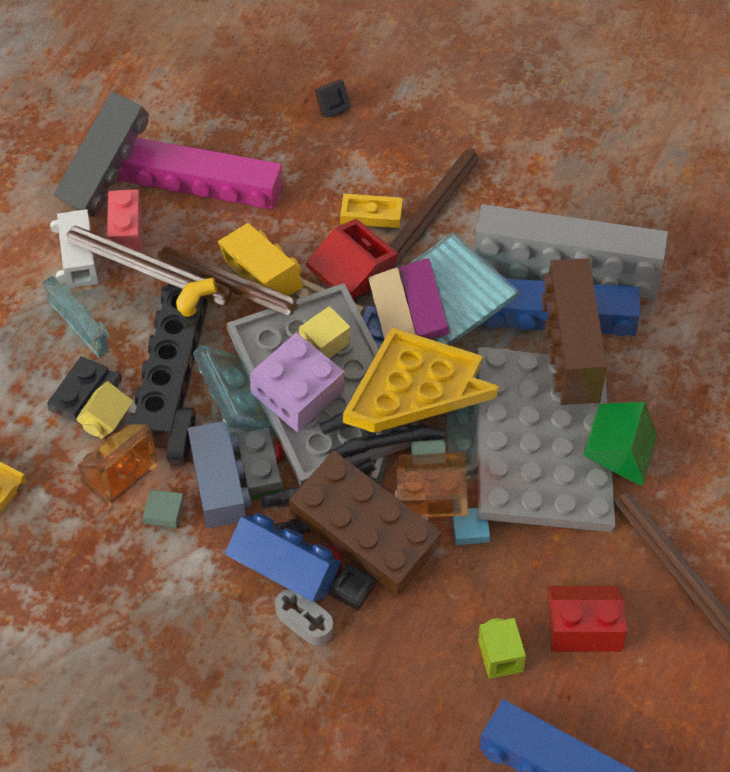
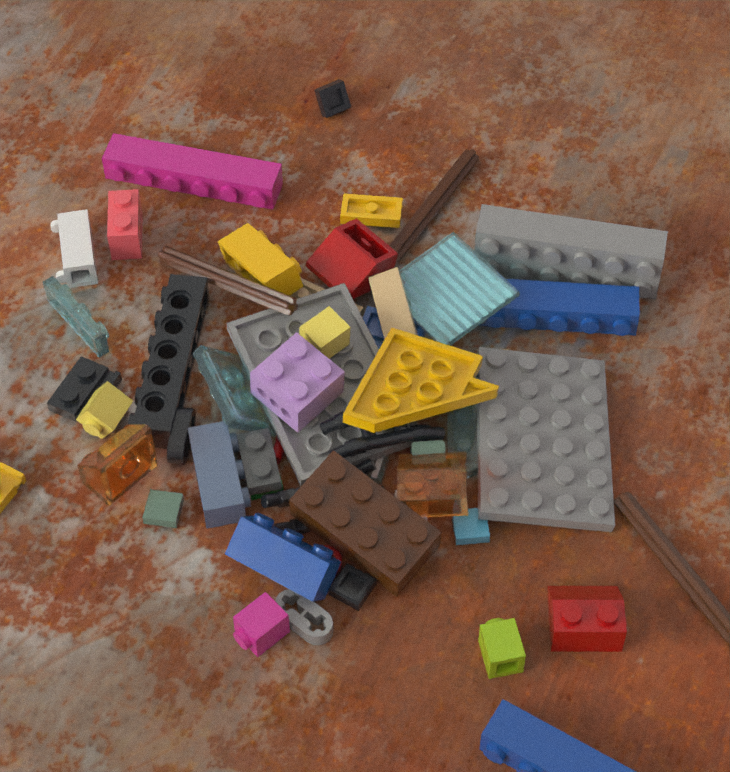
(102, 154): dark grey brick -> none
(142, 262): axle -> none
(191, 294): yellow arm -> none
(260, 625): none -> dark pink brick
(424, 299): magenta tile -> none
(574, 332): reddish brown brick -> none
(622, 439): green slope -> none

